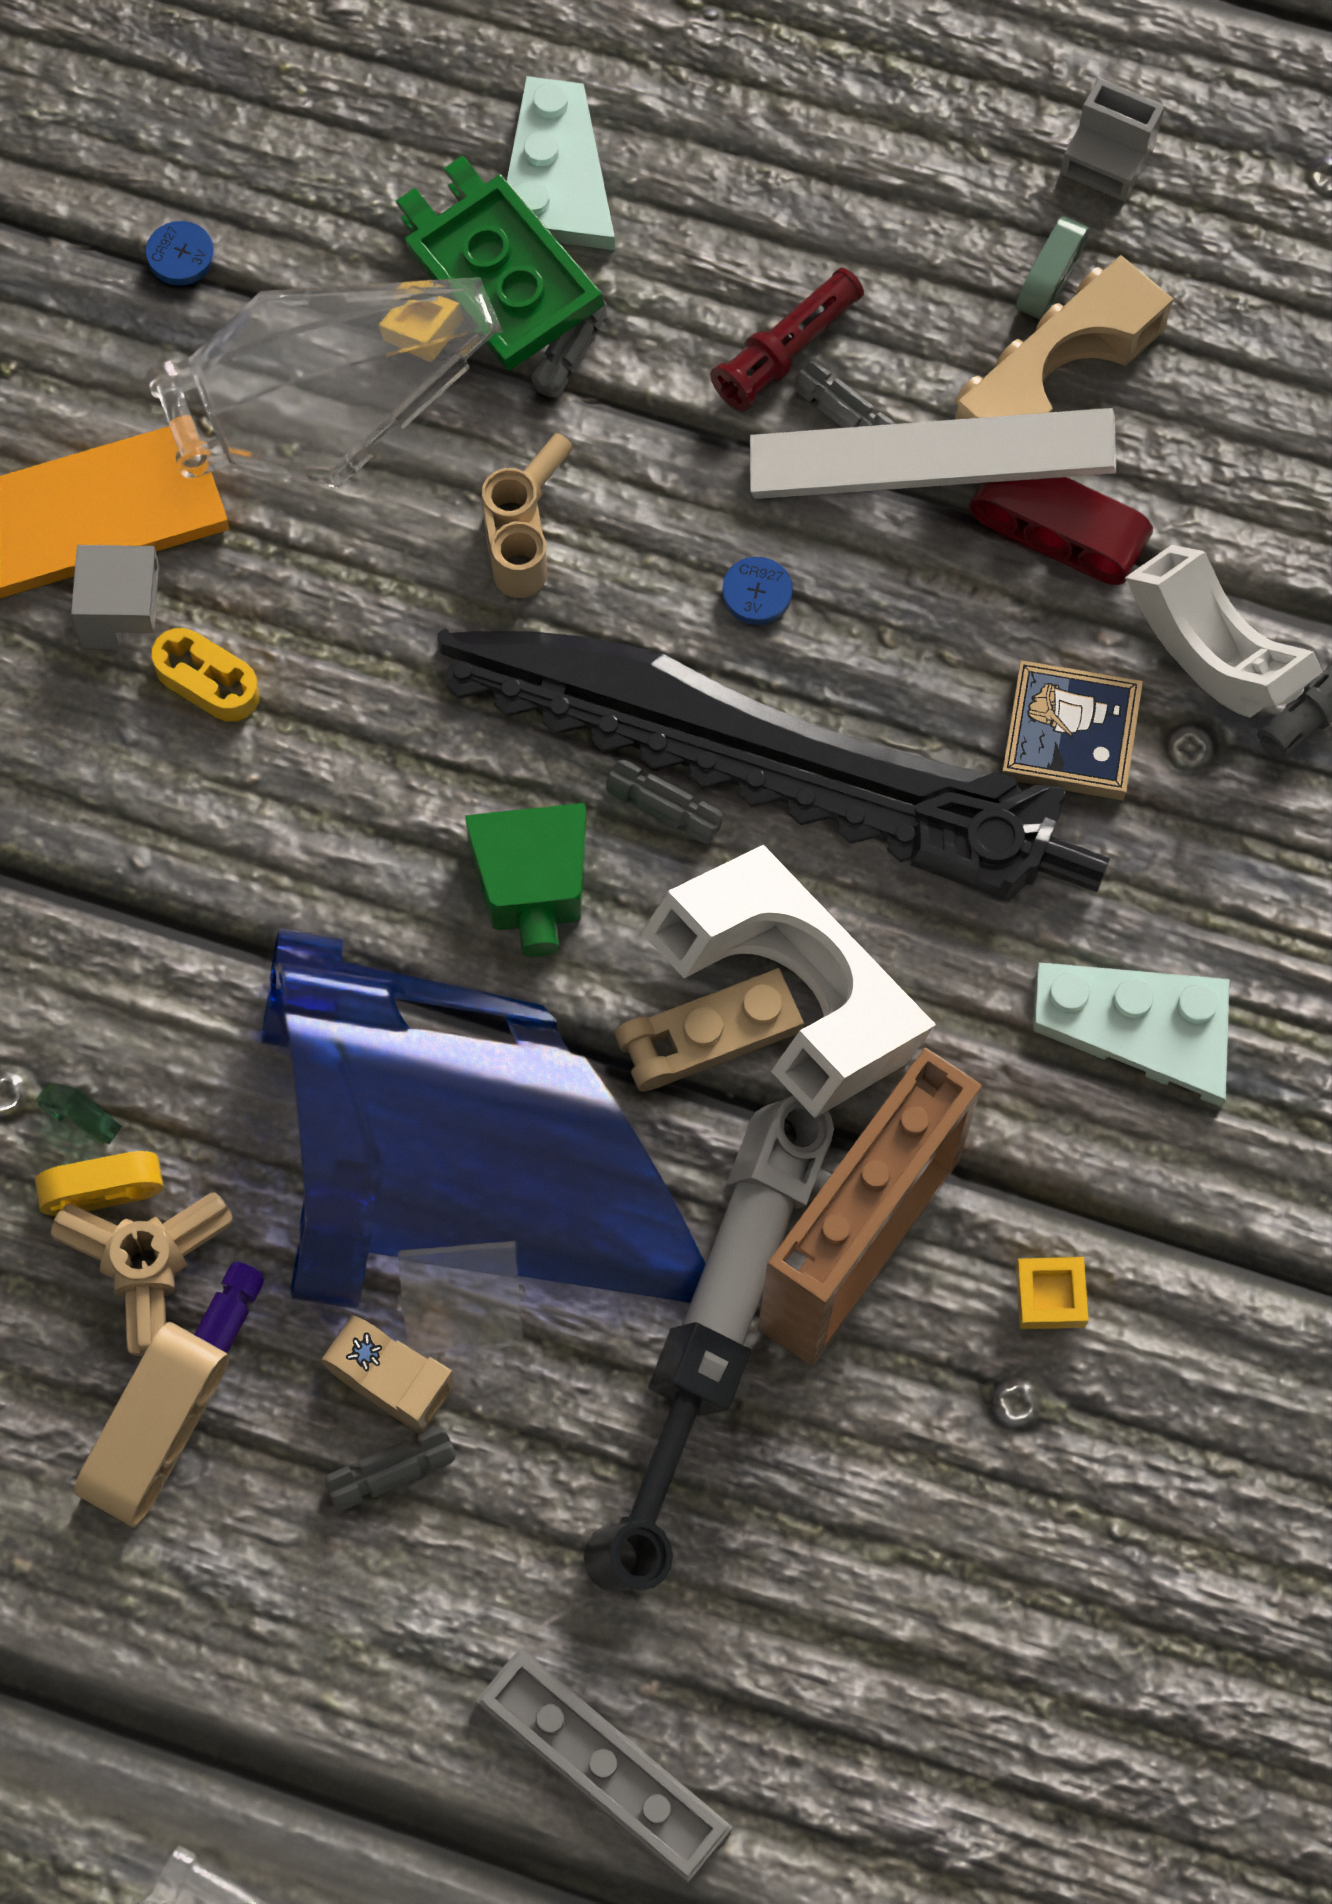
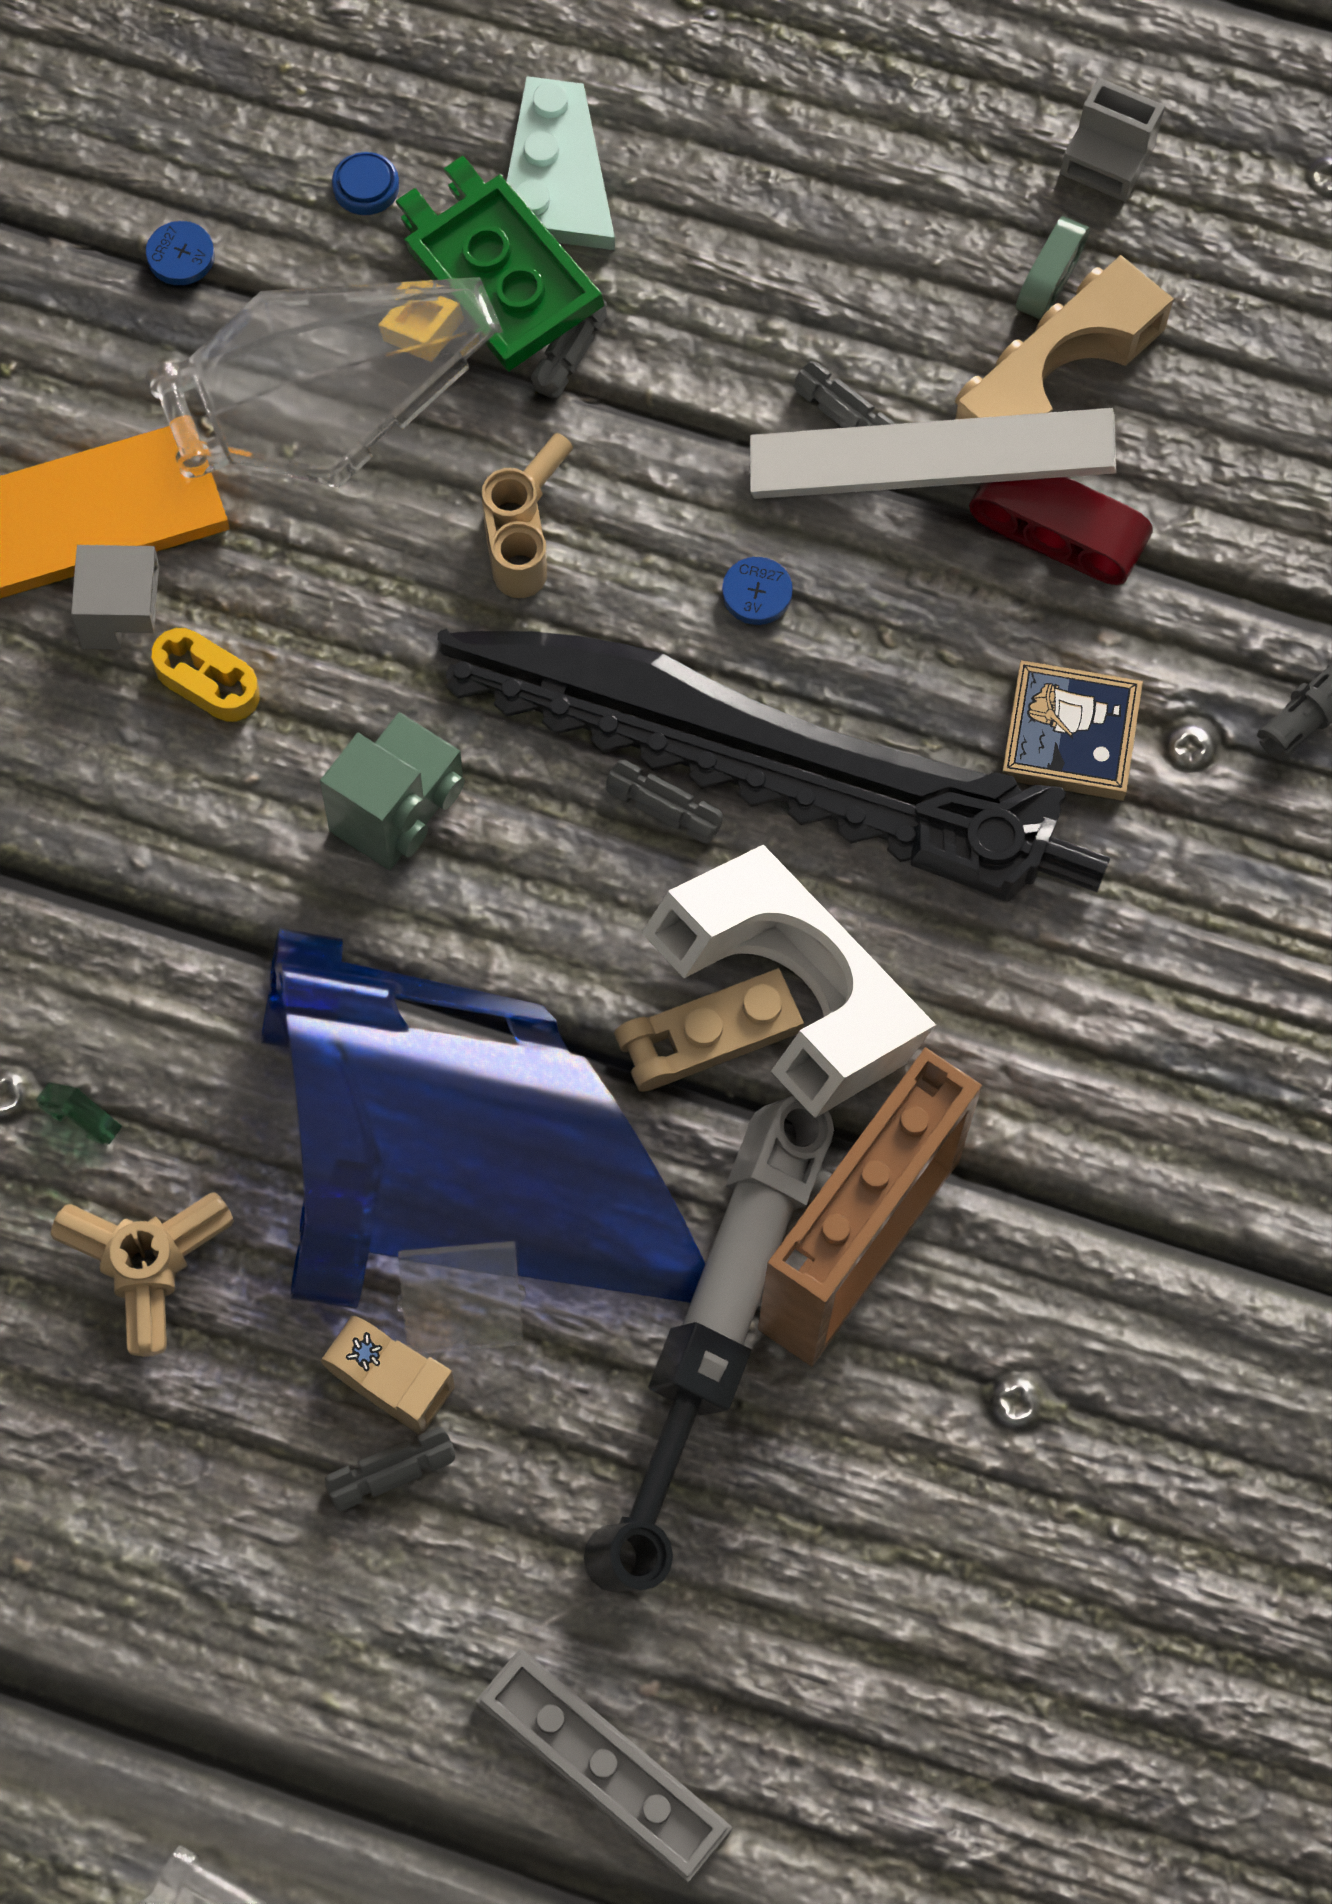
(100, 1182): yellow beam -> none
(151, 1424): tan beam -> none
(229, 1308): dark purple axle -> none
(365, 183): none -> blue piece
(390, 789): none -> sand green brick
(530, 870): green torso -> none
(772, 351): dark red pin -> none
(1051, 1293): yellow plate -> none
(1145, 1019): light aqua wing -> none
(1212, 639): white arch -> none

